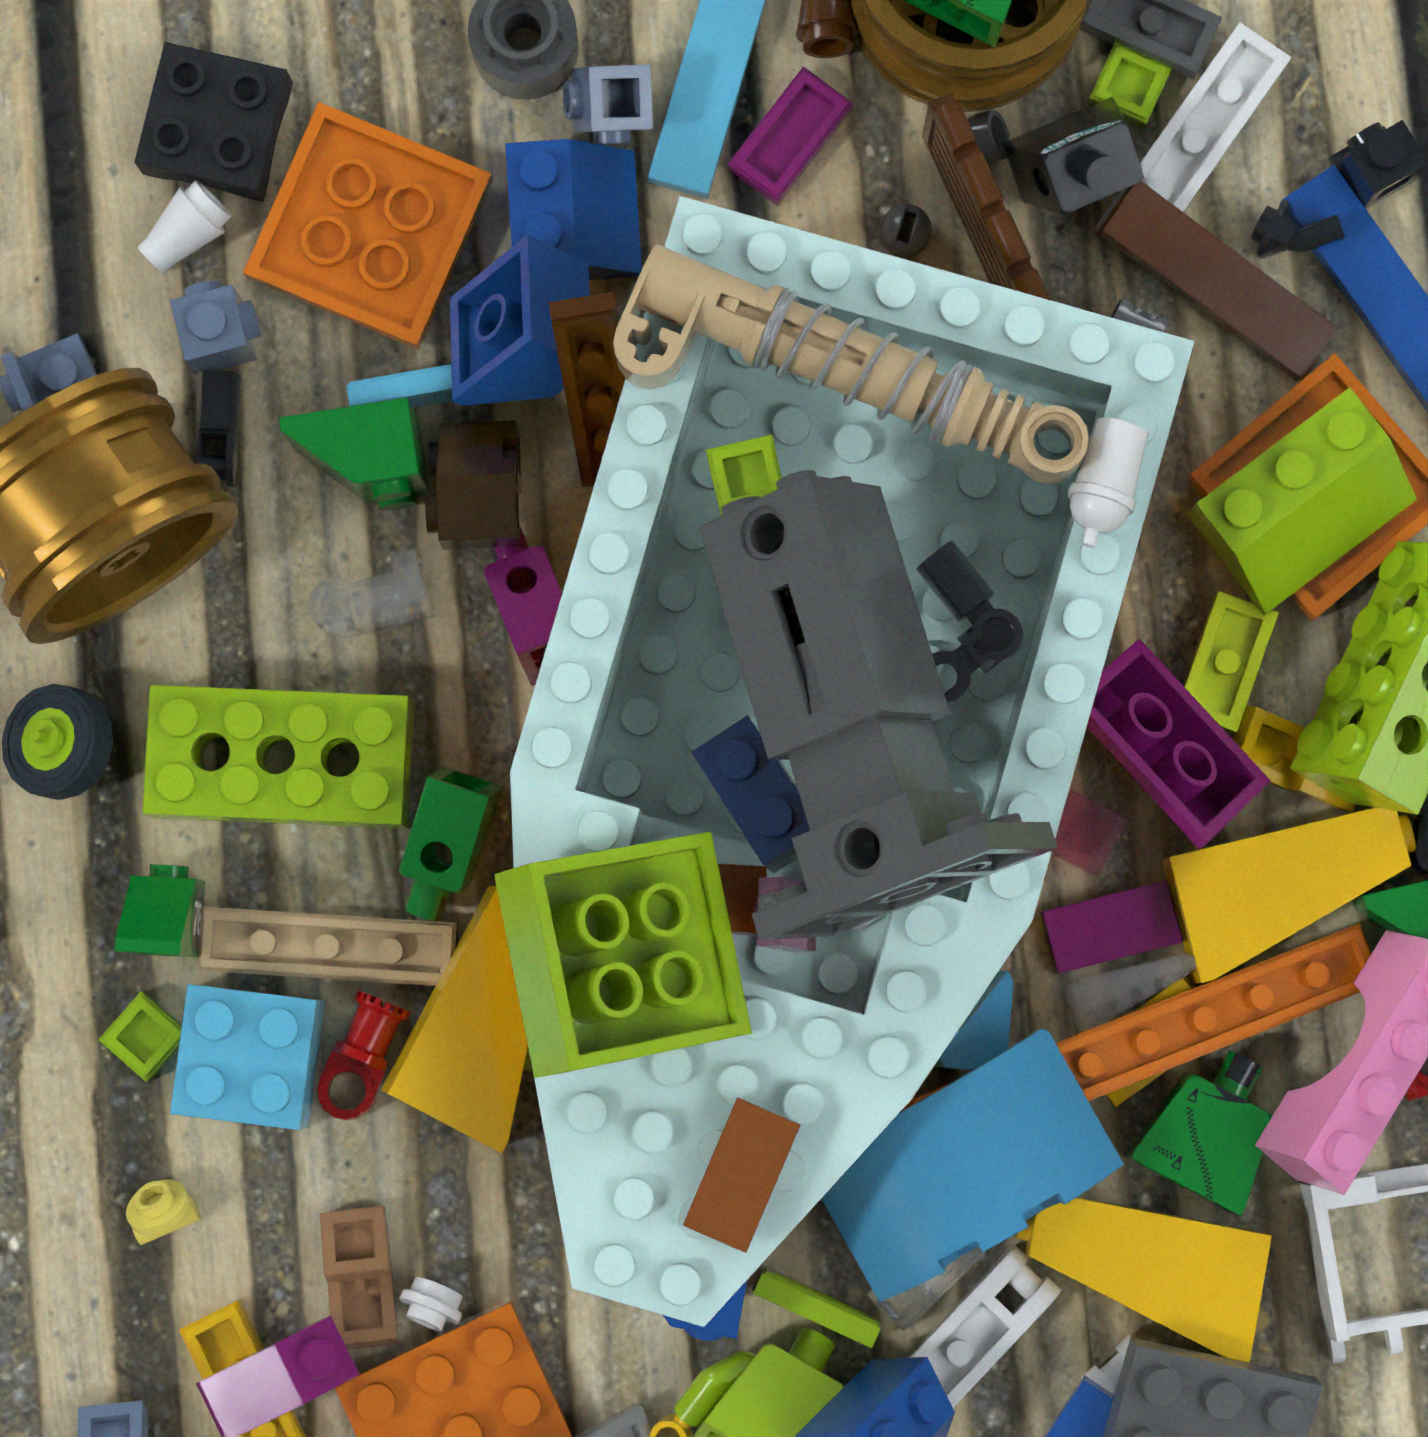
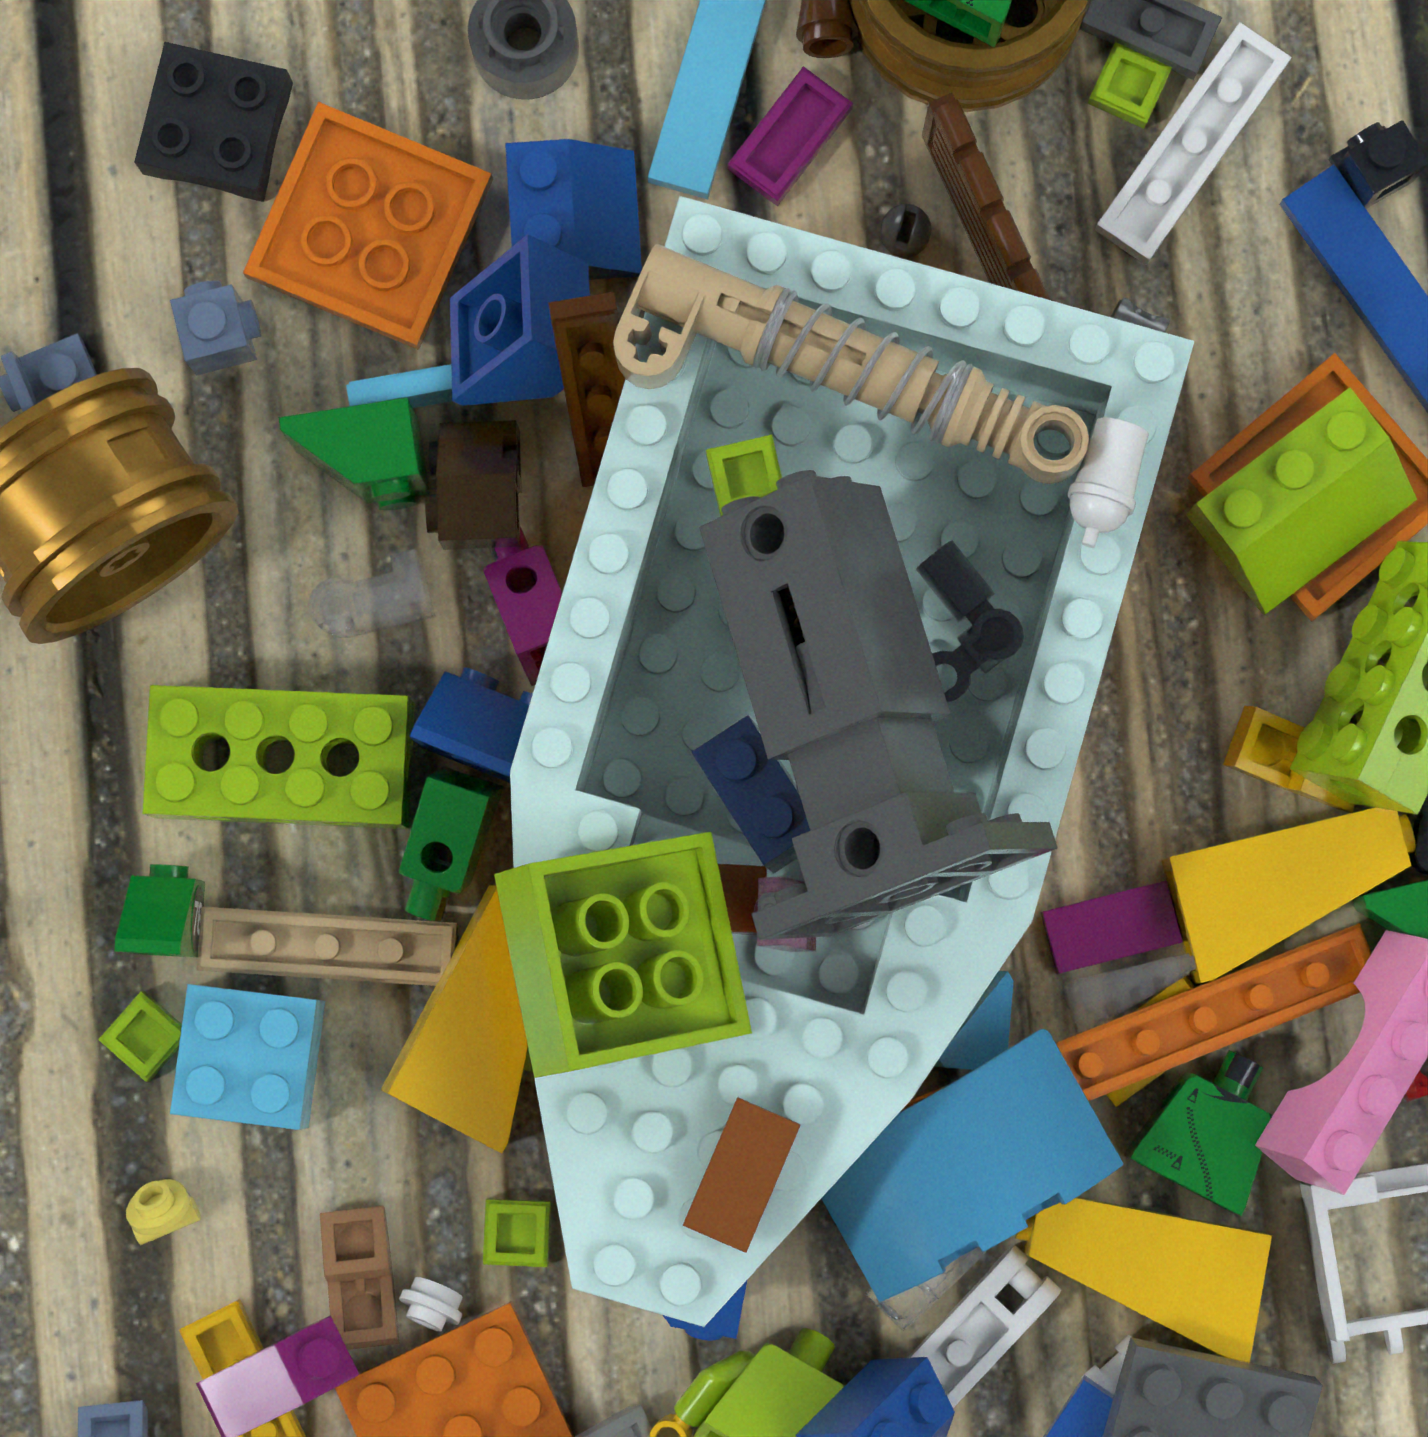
(57, 742): black wheel -> none
(185, 226): white cone -> none
(218, 420): black bar -> none
(362, 1053): red connector -> none
(472, 723): none -> blue slope
(516, 1232): none -> lime tile
(609, 101): sand blue brick -> none
(817, 1307): lime tile -> none
(990, 134): dark grey hinge -> none
(1079, 156): black torso -> none
(1087, 833): clear pink plate -> none
(1171, 745): magenta slope -> none
(1217, 280): reddish brown tile -> none
(1229, 658): neon yellow plate -> none
(1279, 231): black plate -> none

